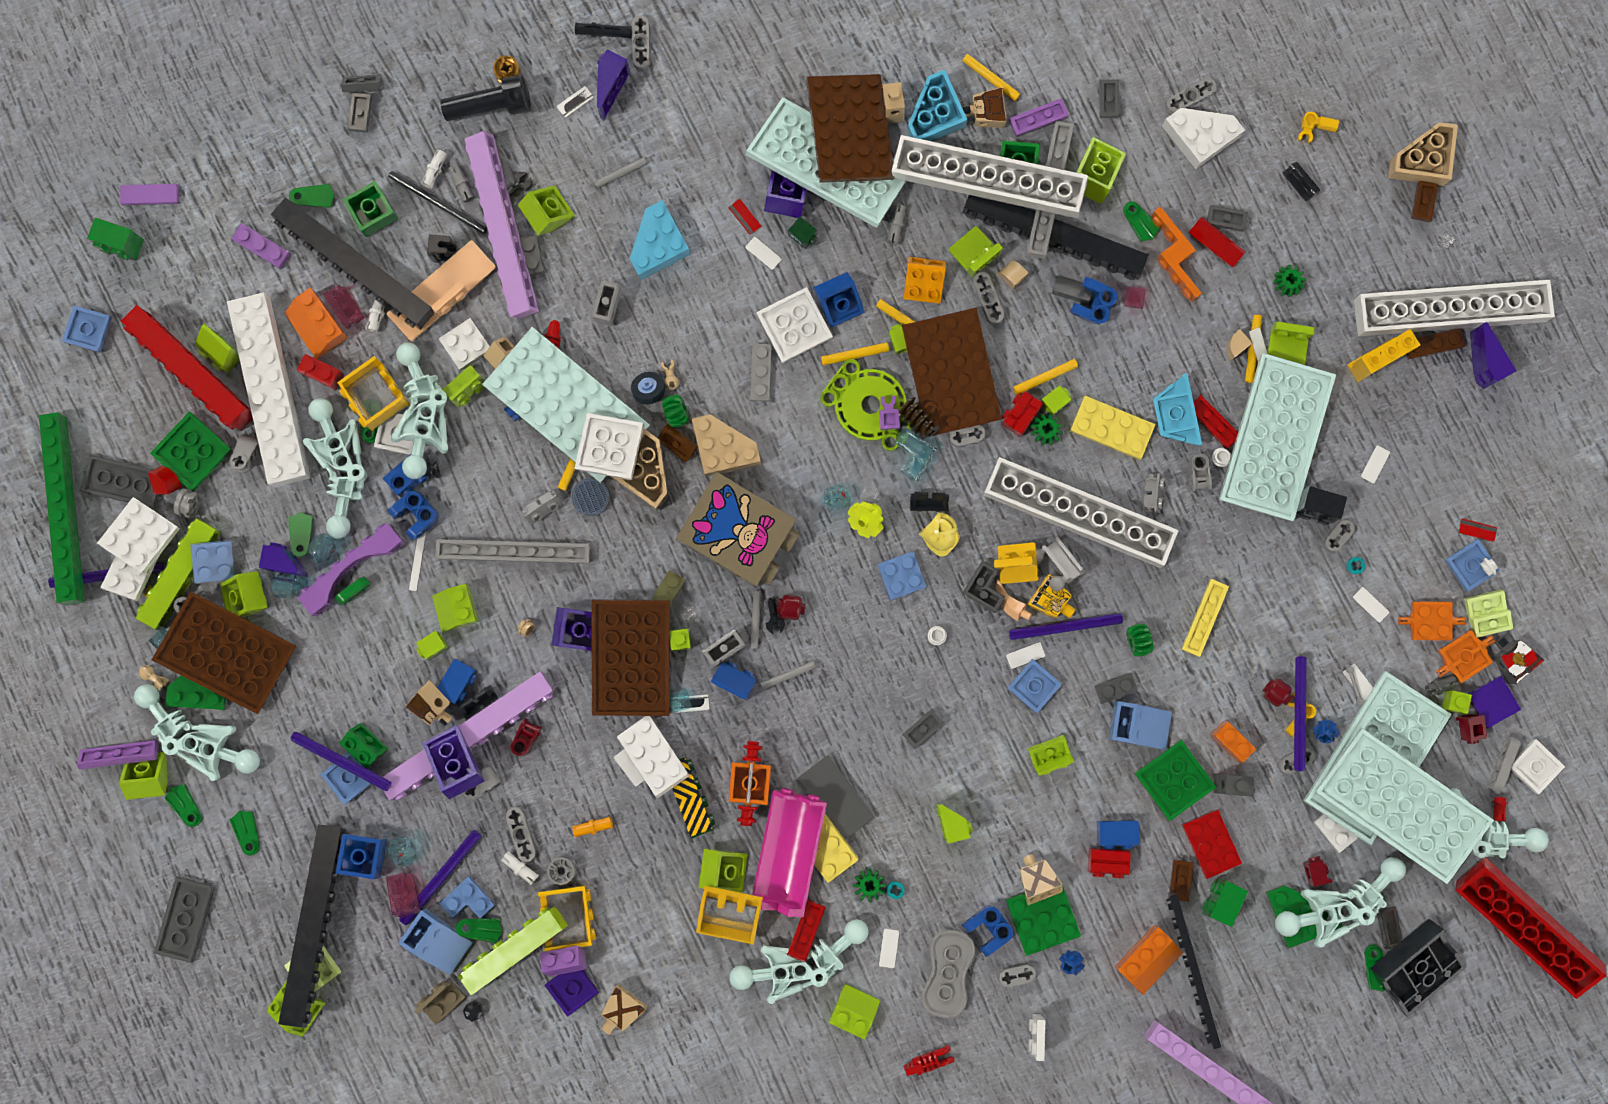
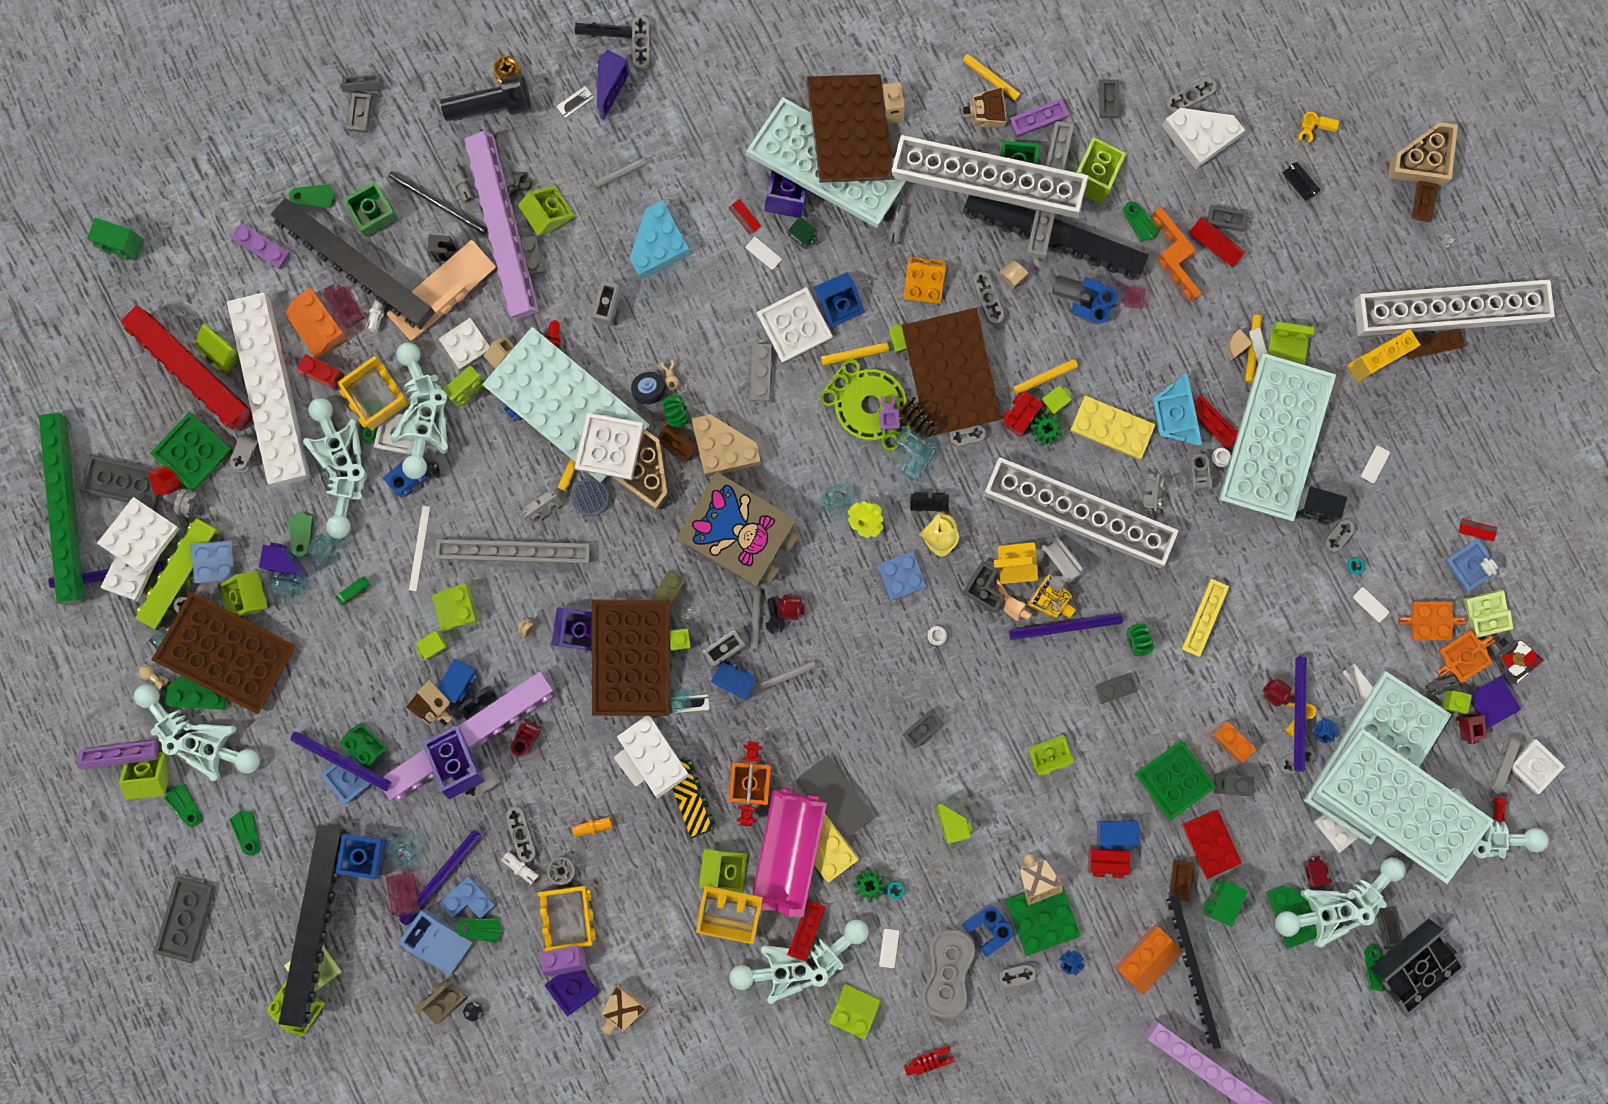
(87, 329): medium blue plate -> none
(149, 194): medium lavender tile -> none
(320, 594): medium lavender arch -> none
(405, 504): blue piece -> none
(434, 169): white pin -> none
(513, 950): lime brick -> none
(893, 312): yellow piece -> none
(936, 110): medium azure brick -> none
(974, 251): lime bracket -> none
(1024, 655): white sticker -> none
(1034, 686): medium blue plate -> none
(1037, 1043): white plate -> none
(1140, 725): medium blue slope -> none
(1285, 285): green gear -> none
(1488, 357): dark purple slope -> none
(1531, 928): red brick -> none

